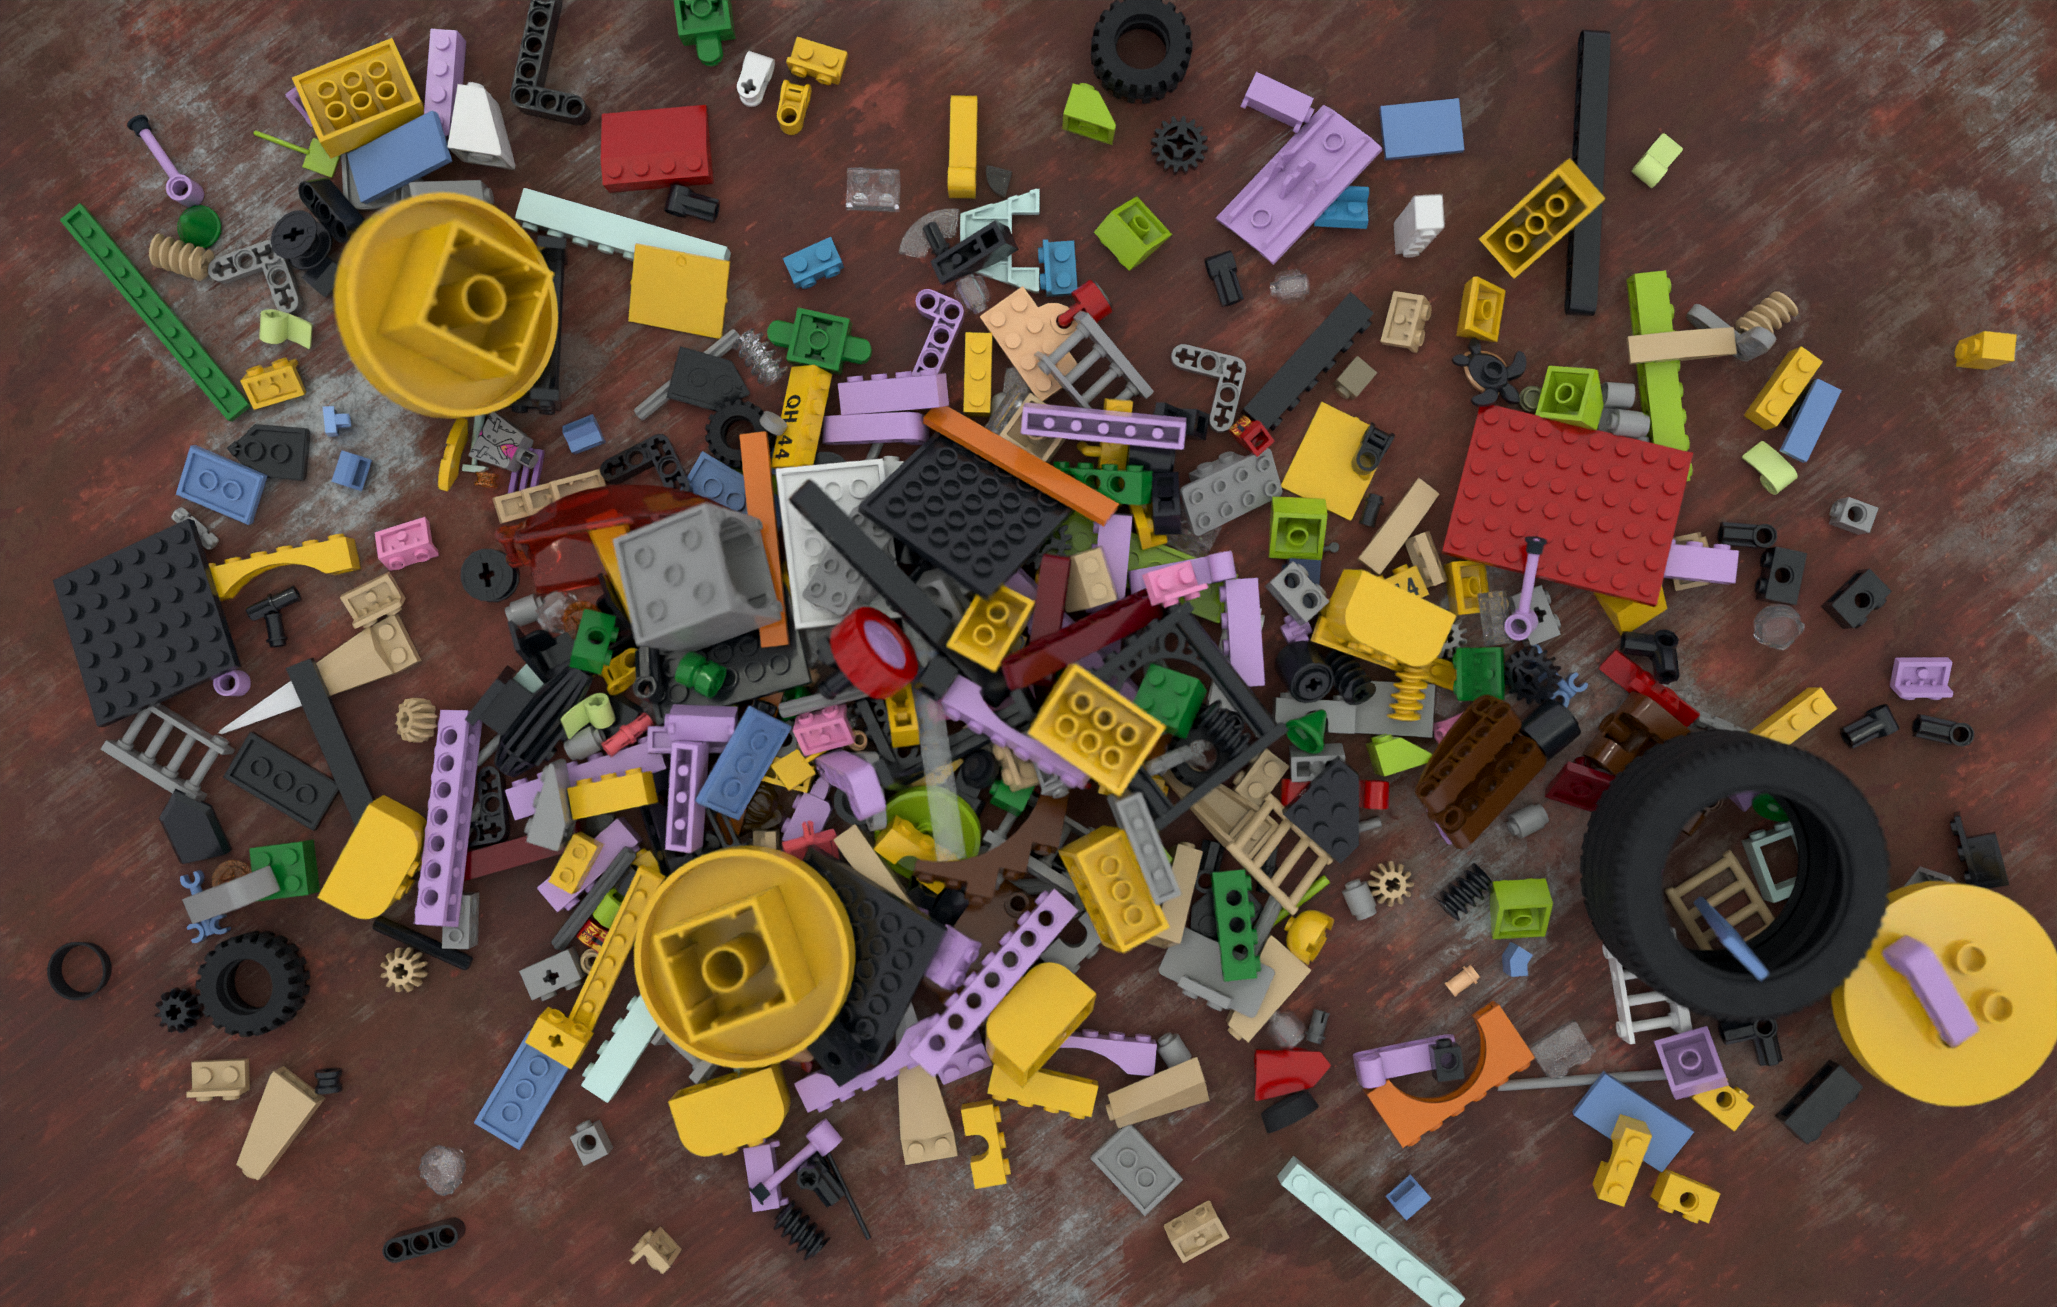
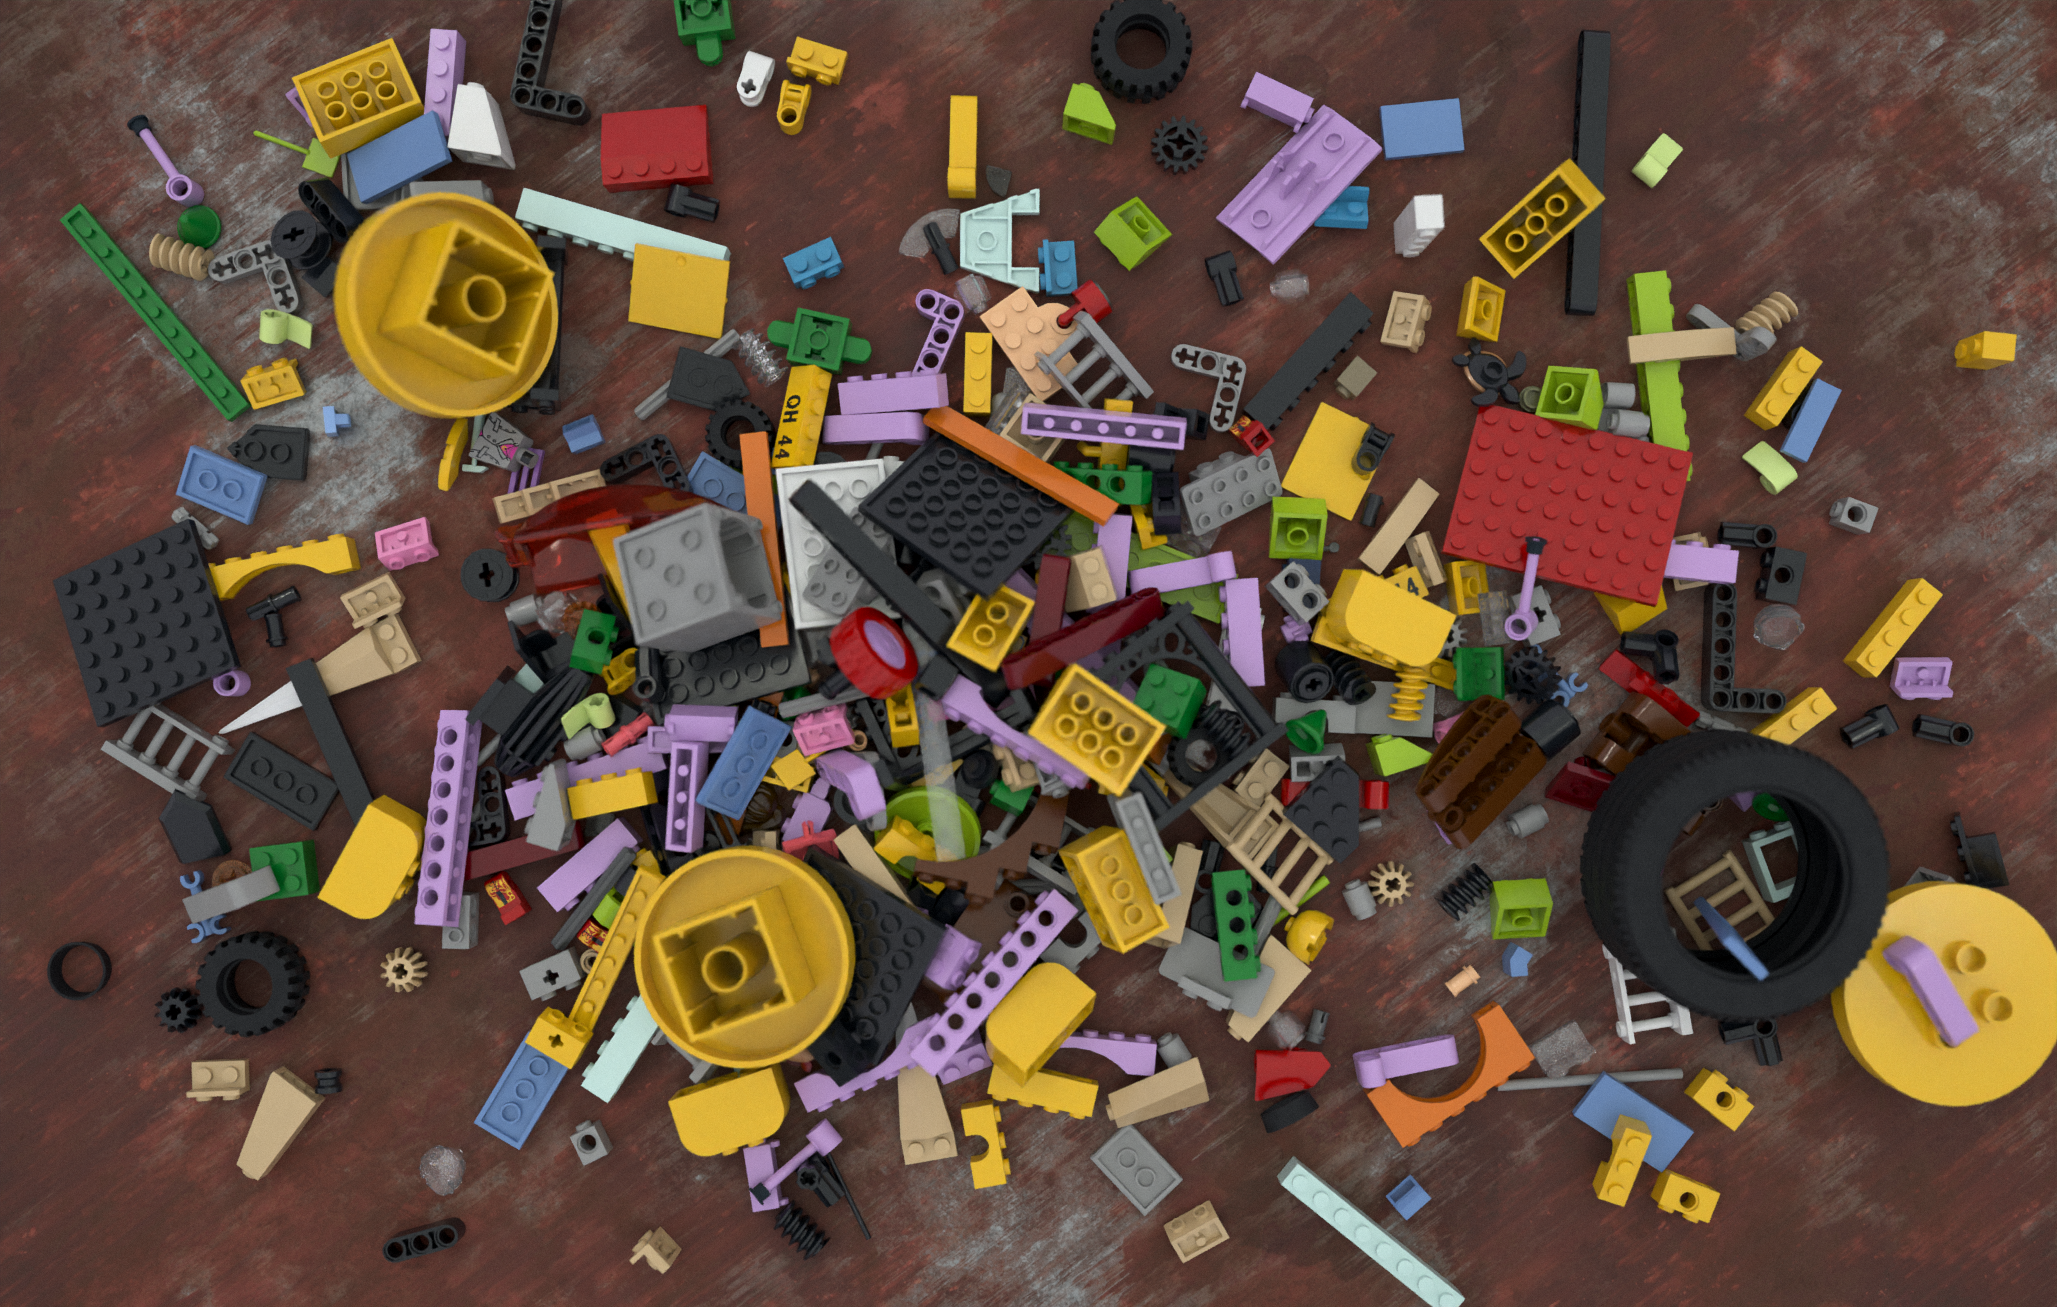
(351, 470): medium blue piece -> none
(416, 720): tan gear -> none
(422, 943): black axle -> none
(486, 480): clear orange bush -> none
(507, 897): none -> red leg
(576, 862): yellow brick -> none
(697, 673): green wheel -> none
(773, 423): light grey tile -> none
(873, 189): clear bracket -> none
(975, 253): black slope -> none
(1168, 760): light grey axle -> none
(1172, 583): bright pink bracket -> none
(1450, 1071): black brick -> none
(1691, 1063): lavender brick -> none
(1726, 659): none -> black beam
(1819, 1102): black brick -> none
(1842, 604): black brick -> none
(1892, 628): none -> yellow brick

